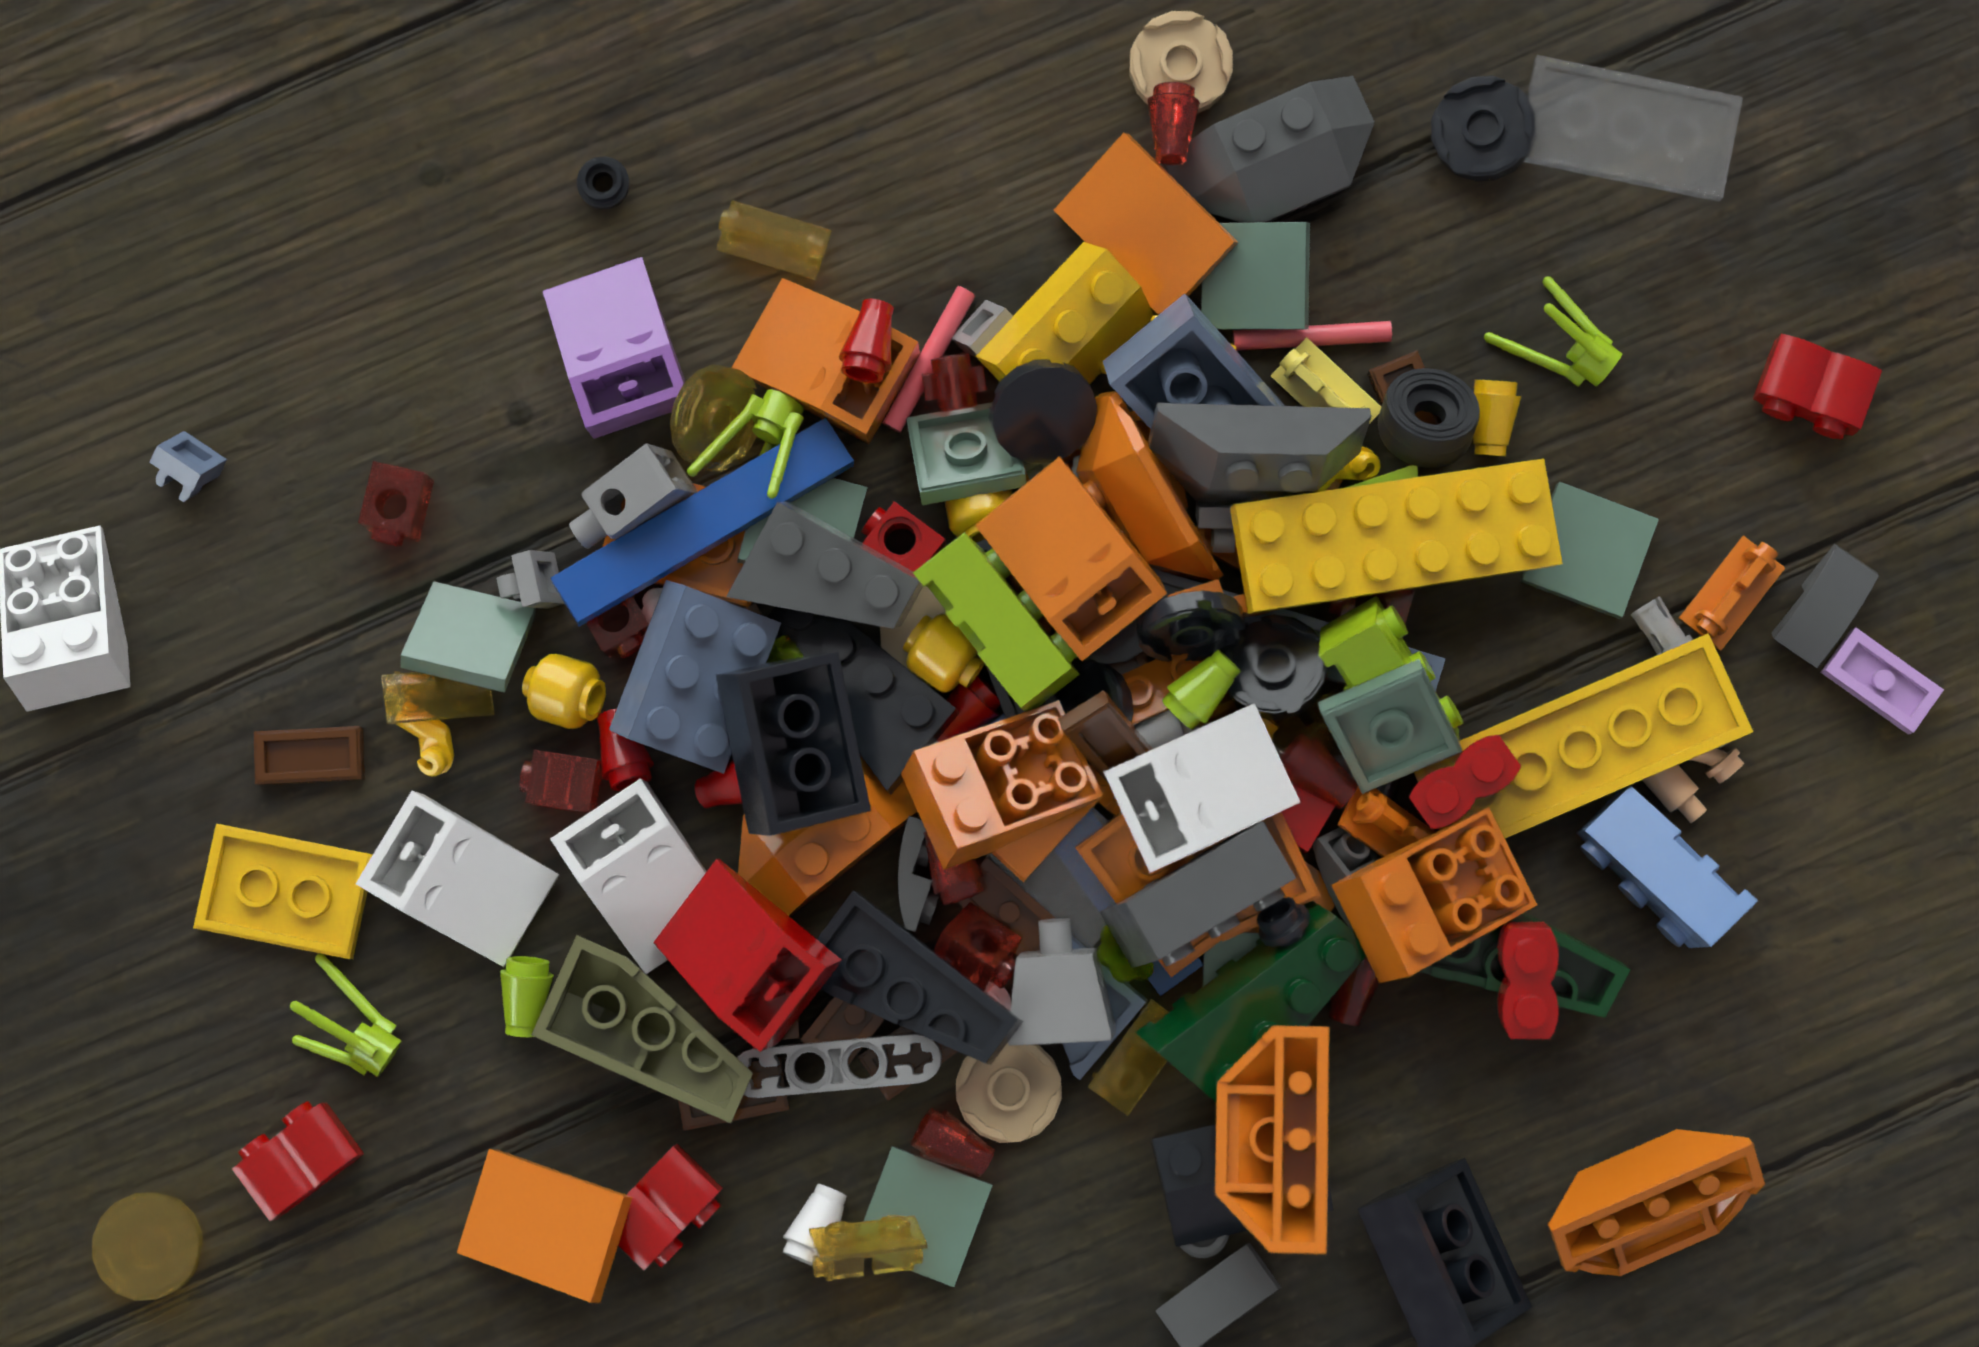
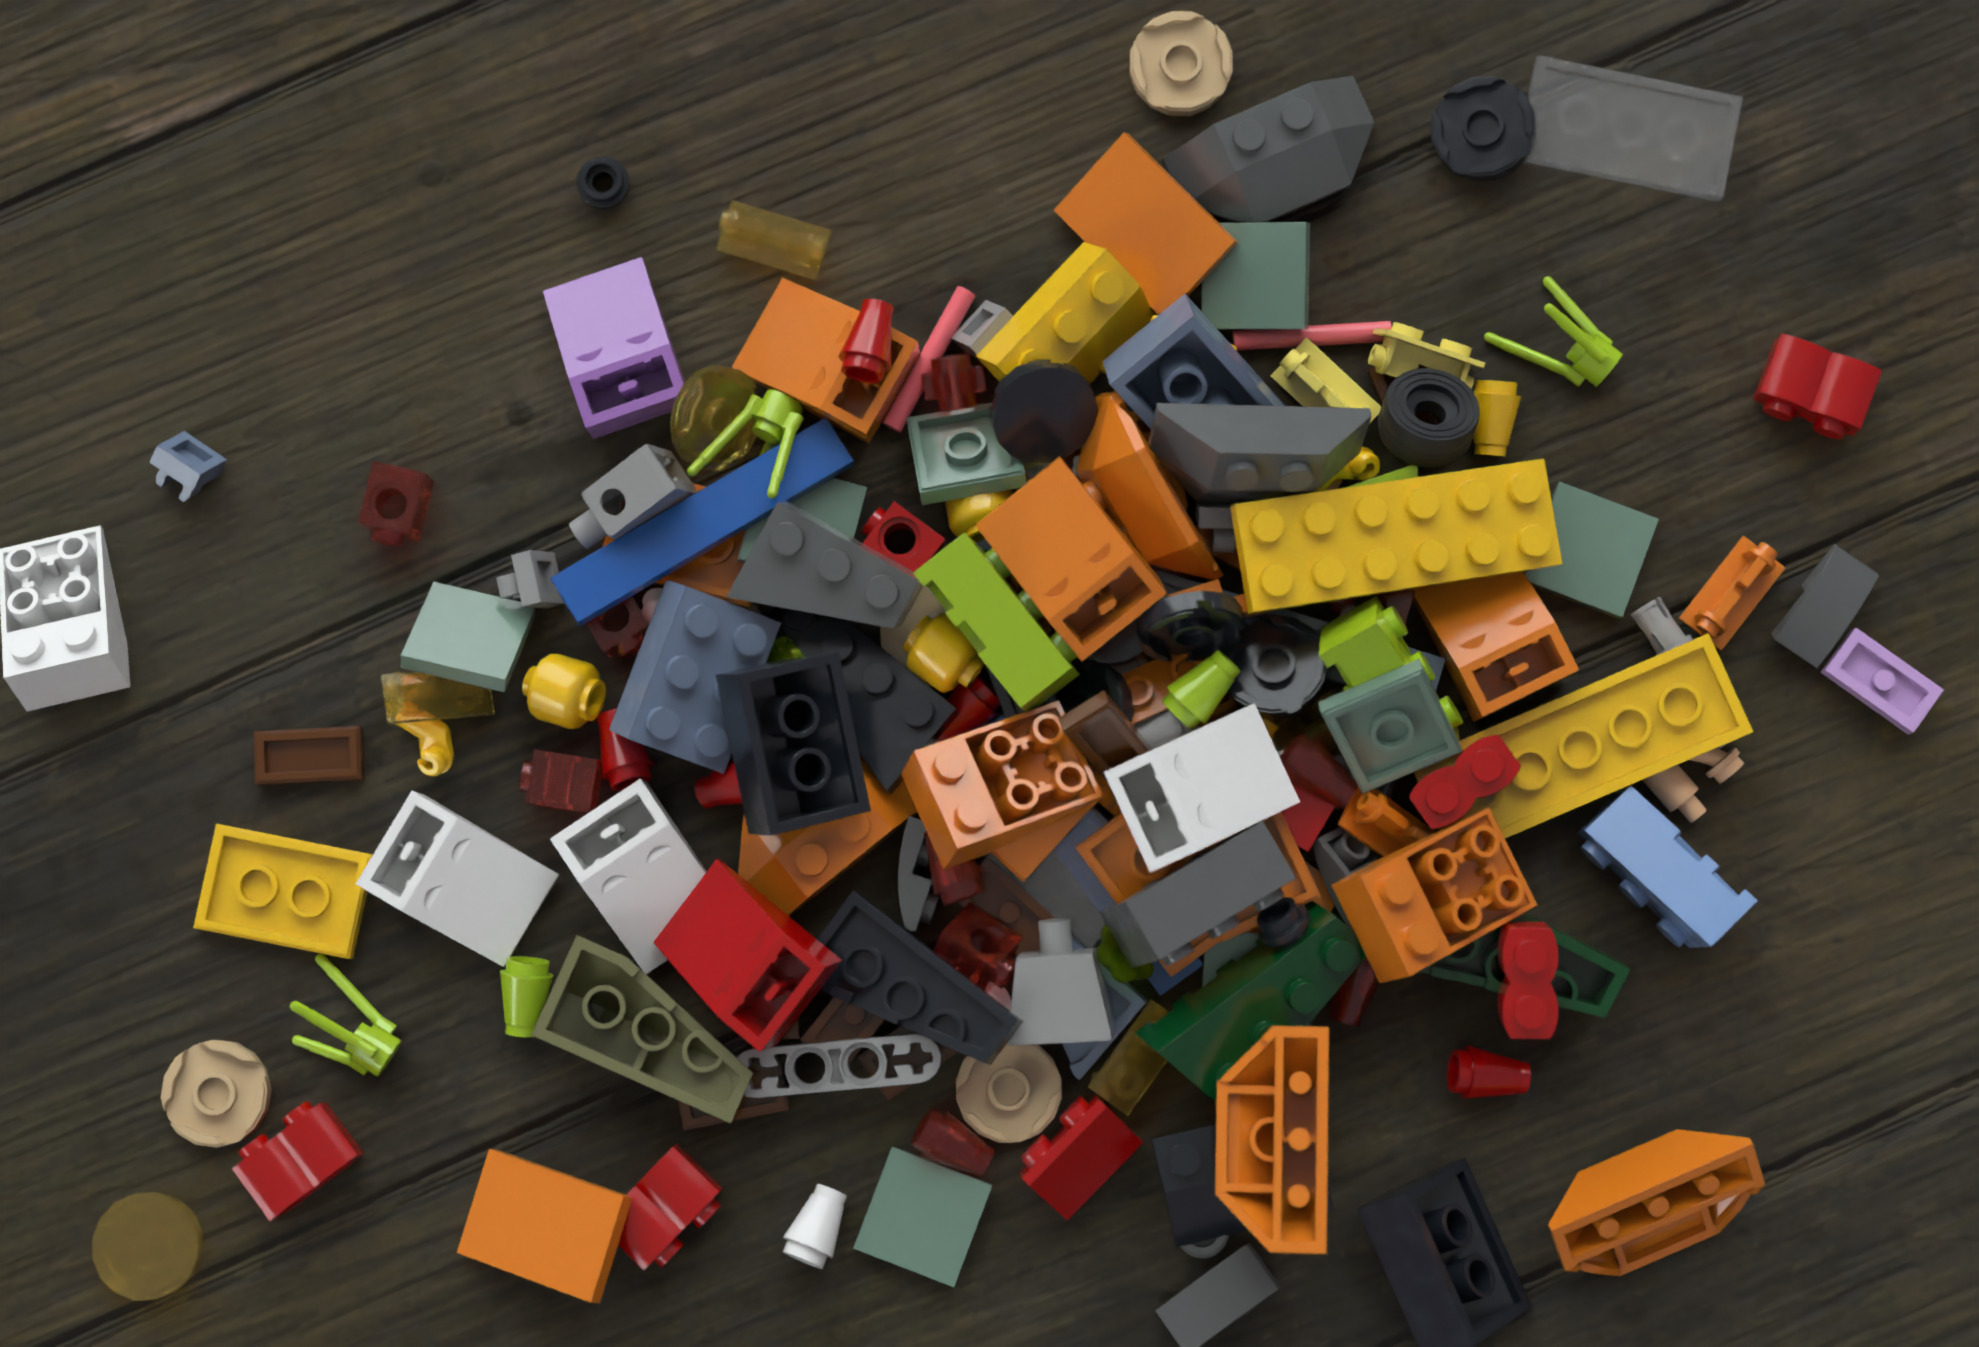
(216, 1093): none -> tan tile
(892, 1242): clear yellow hinge -> none
(1078, 1155): none -> red slope
(1172, 120): clear red cone -> none
(1405, 351): none -> light yellow hinge
(1486, 1074): none -> red cone
(1494, 639): none -> orange slope

